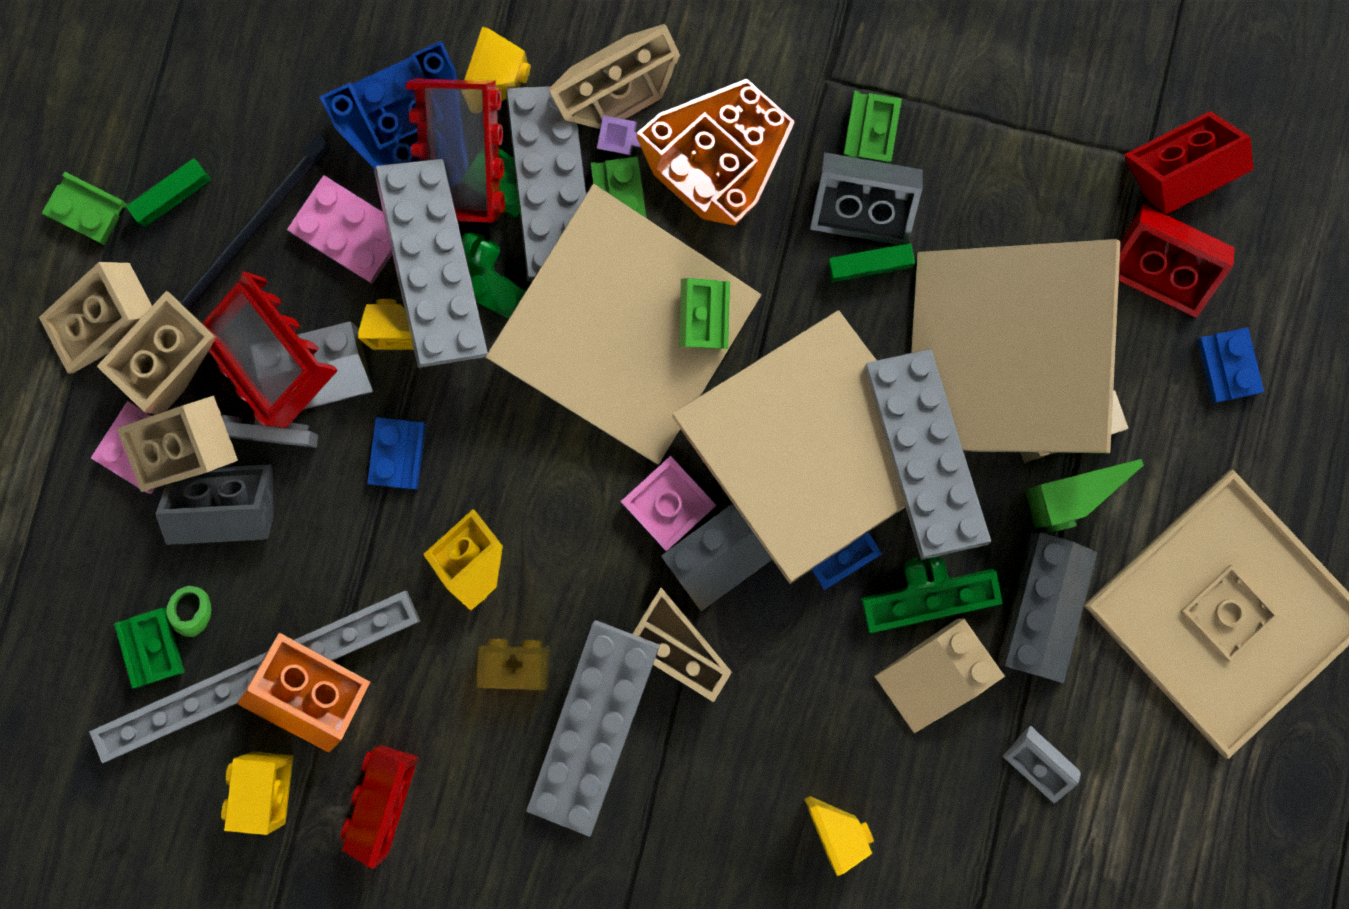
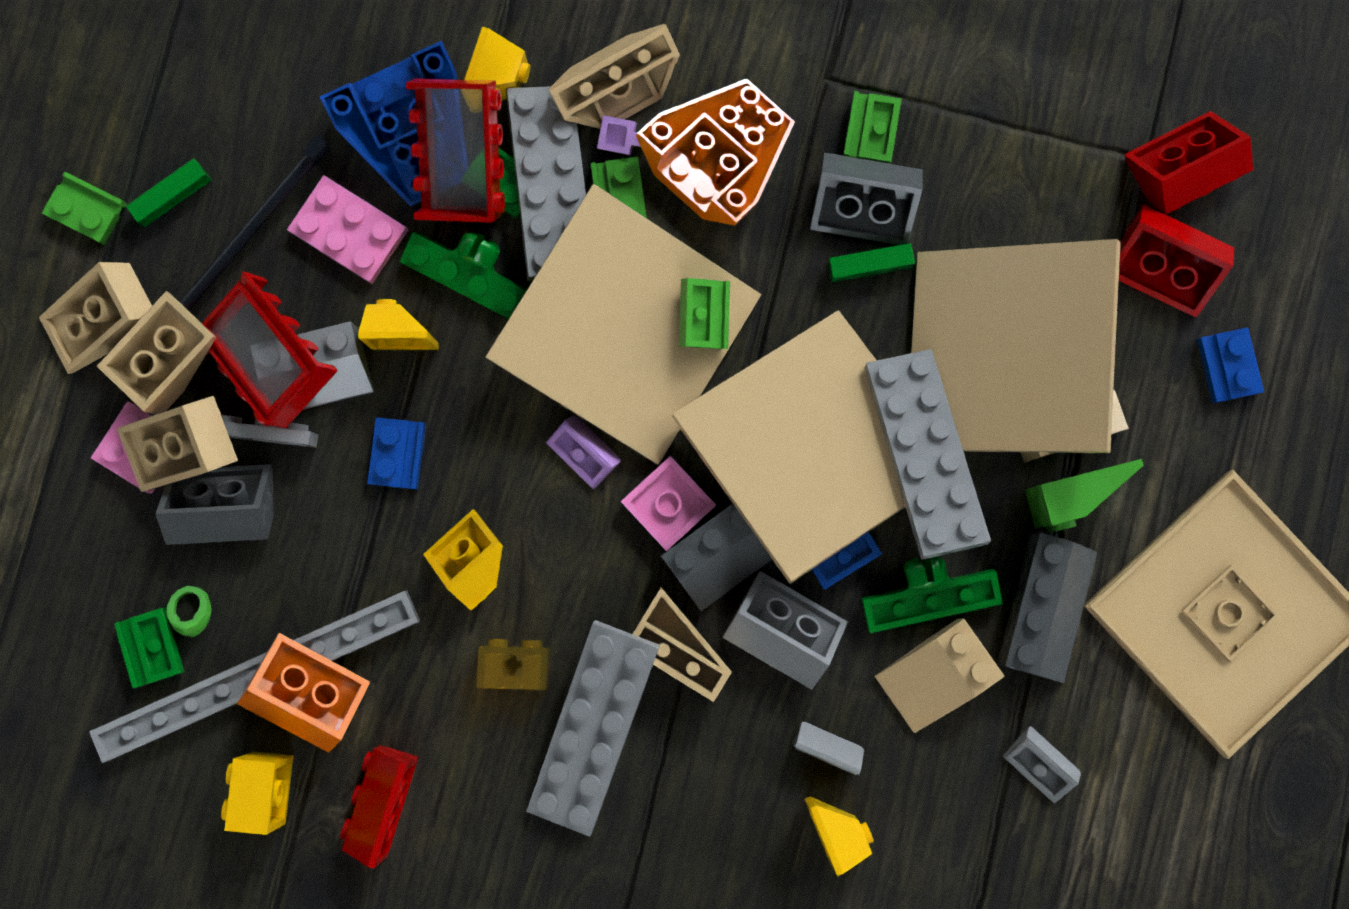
(430, 262): light grey plate -> none
(583, 451): none -> lavender slope
(786, 630): none -> light grey slope
(829, 748): none -> light grey slope

